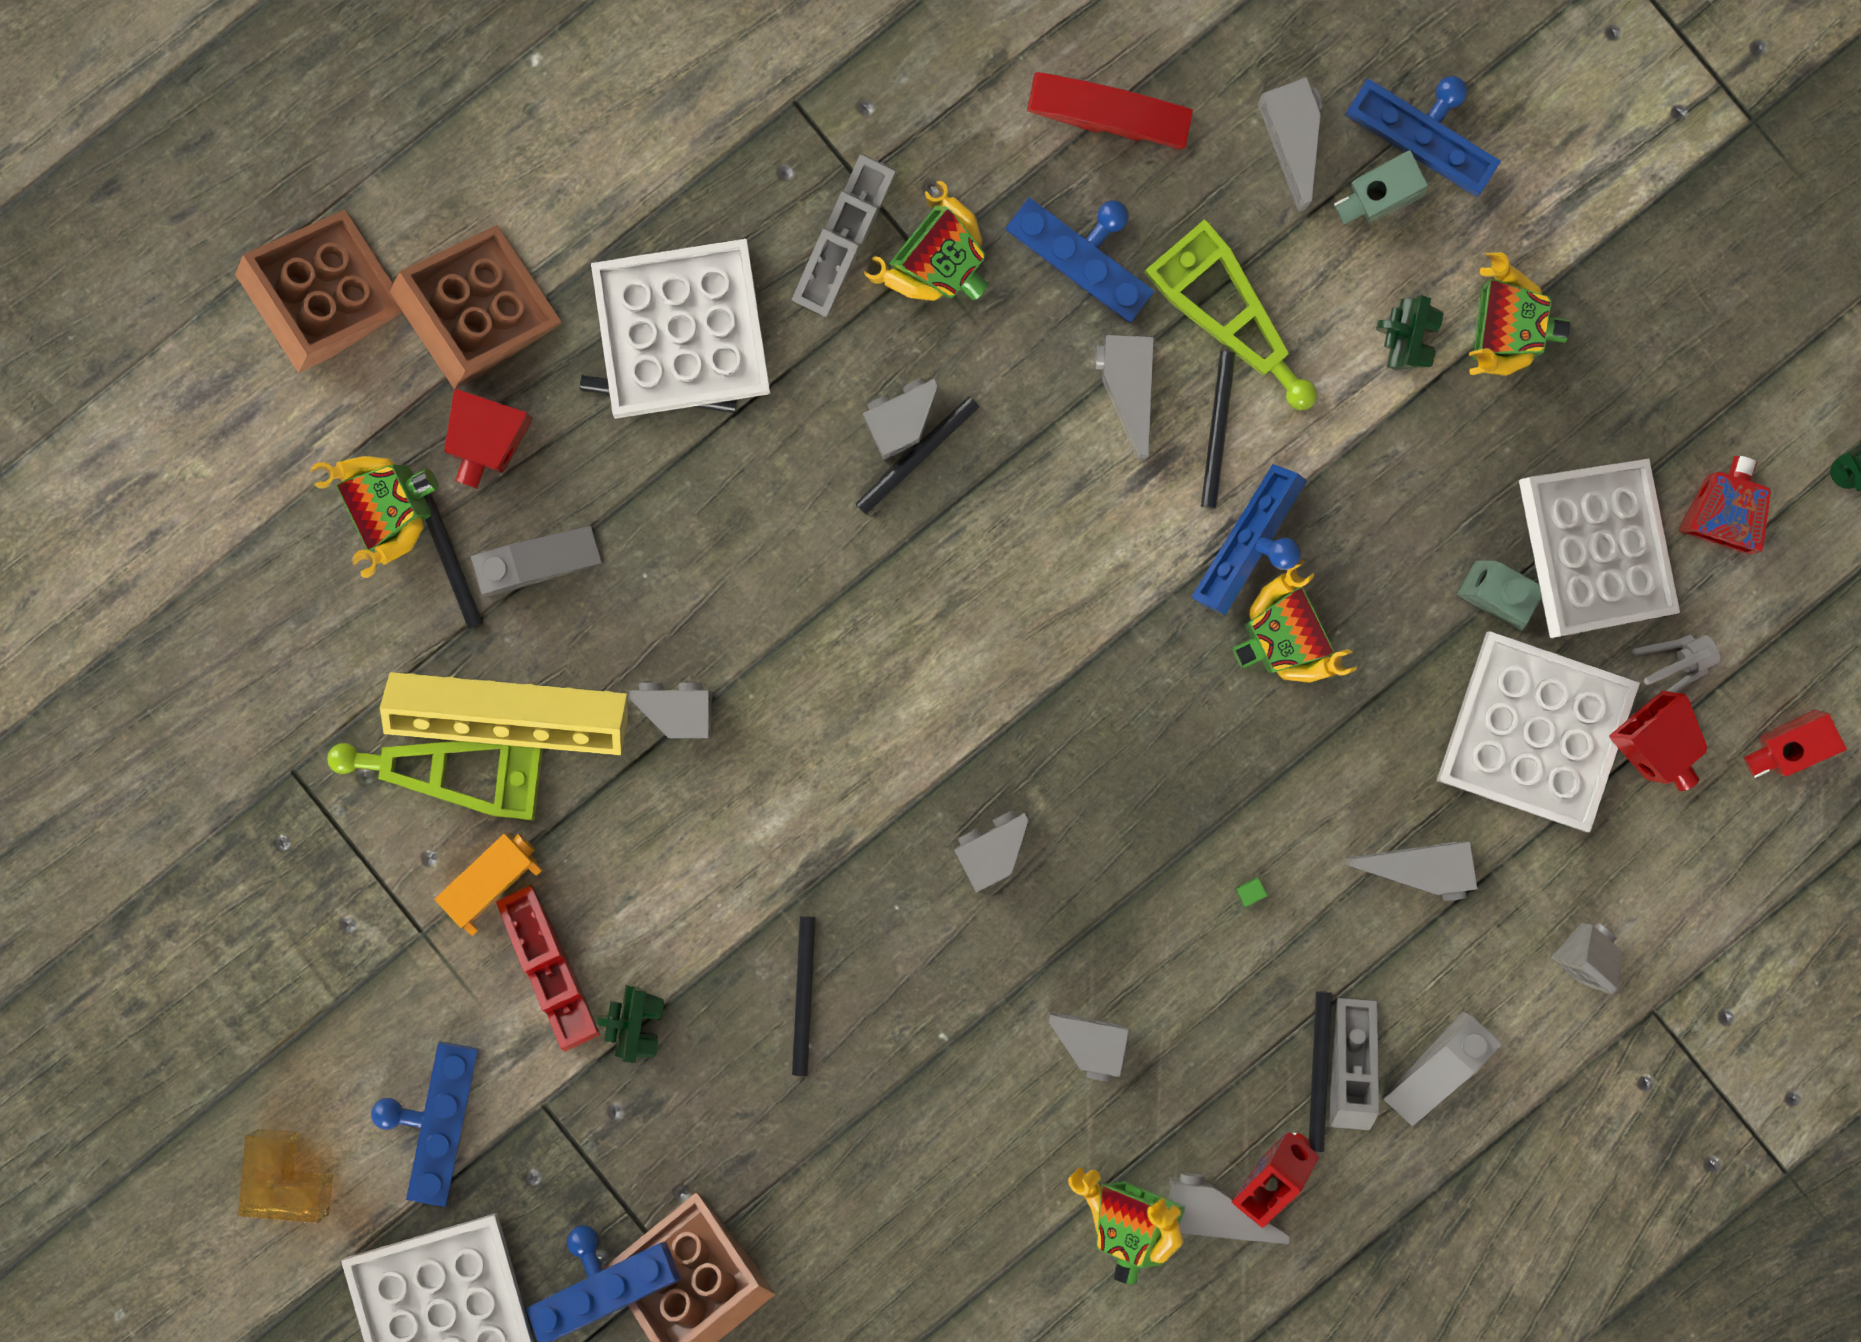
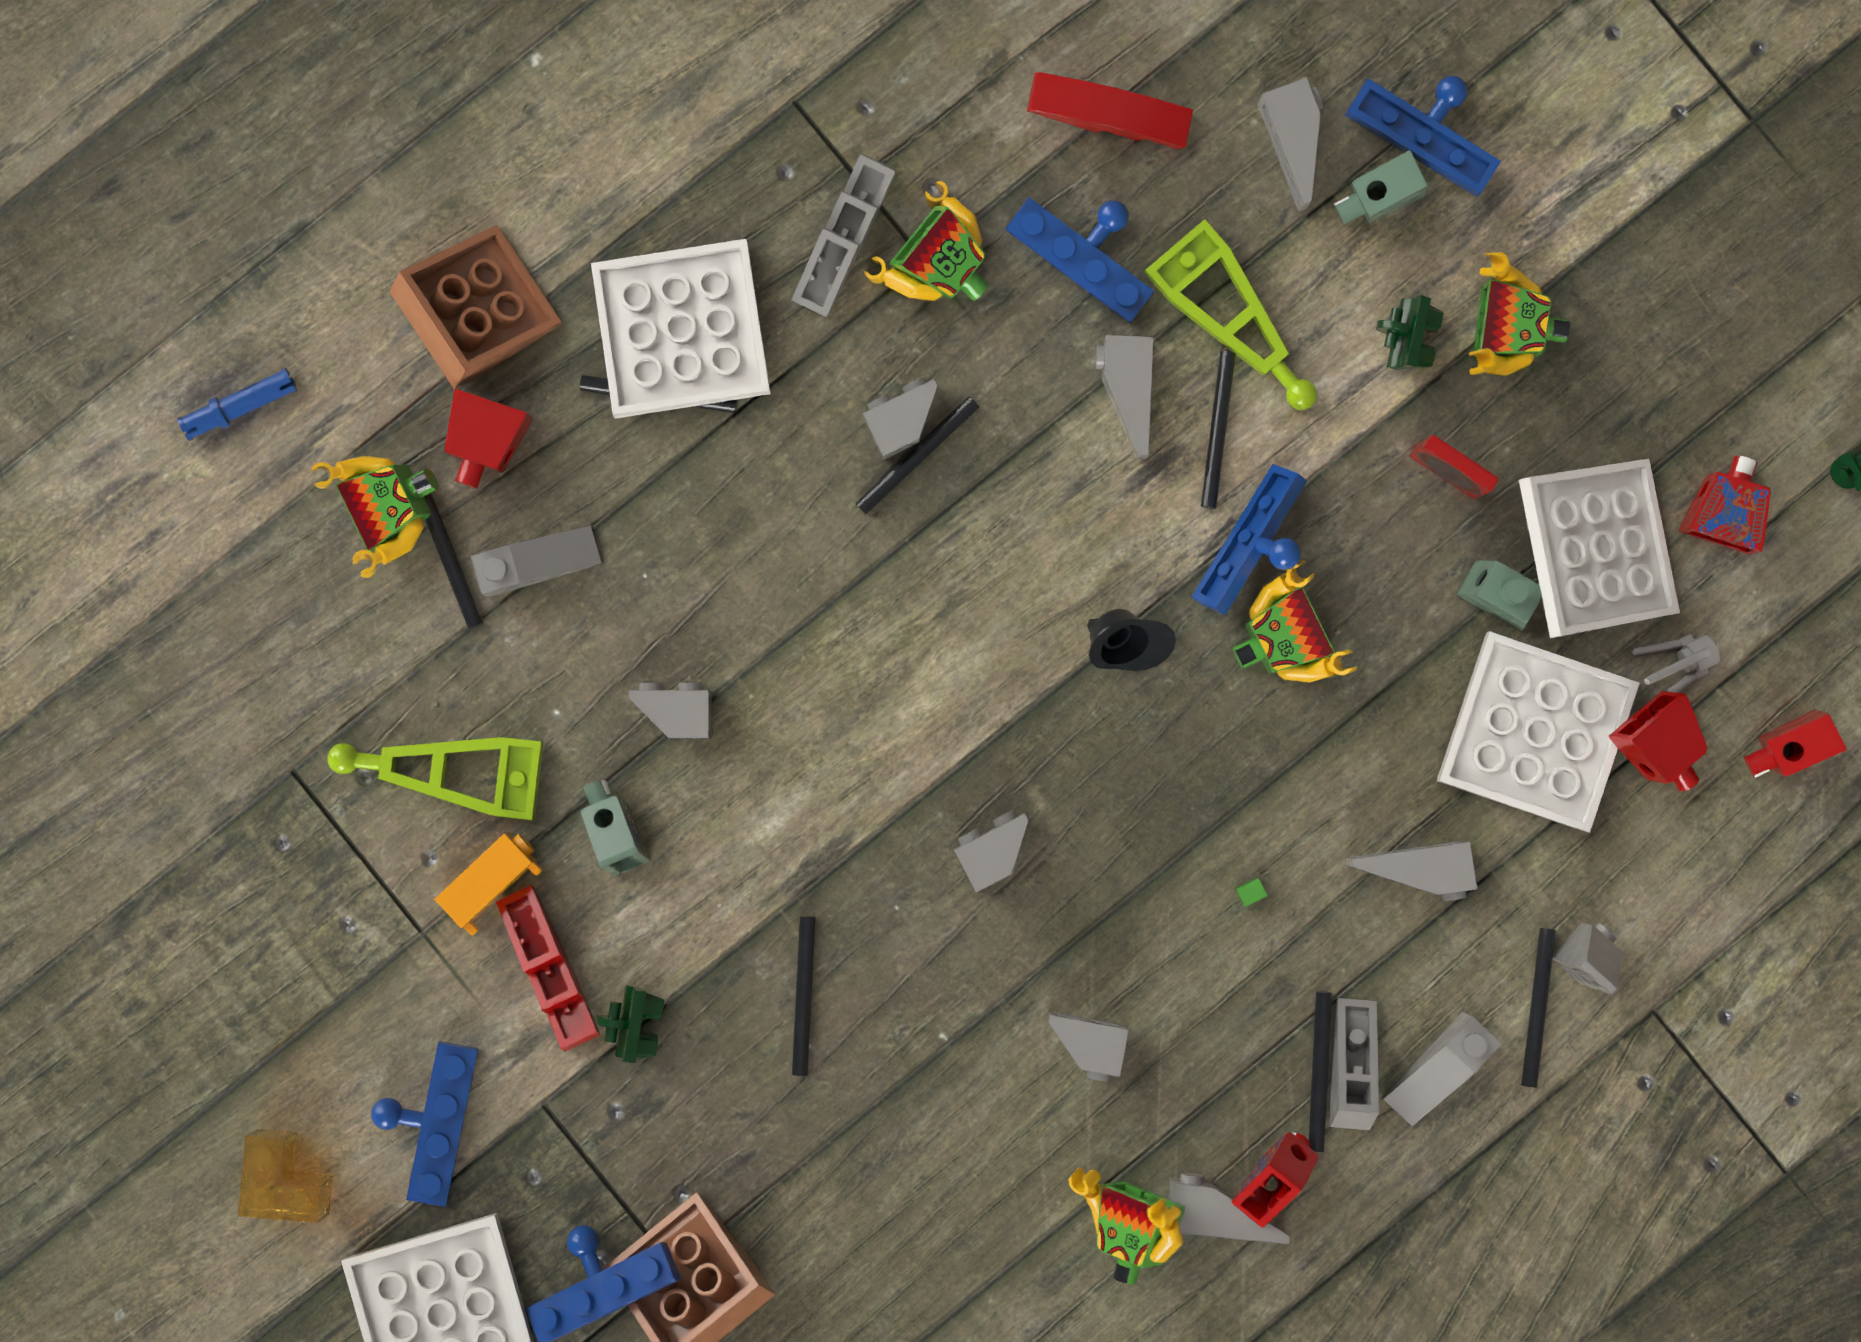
(237, 404): none -> blue pin
(318, 289): nougat slope -> none
(504, 713): light yellow brick -> none
(619, 844): none -> sand green torso
(1127, 642): none -> black piece
(1454, 467): none -> red tile
(1538, 1007): none -> black bar

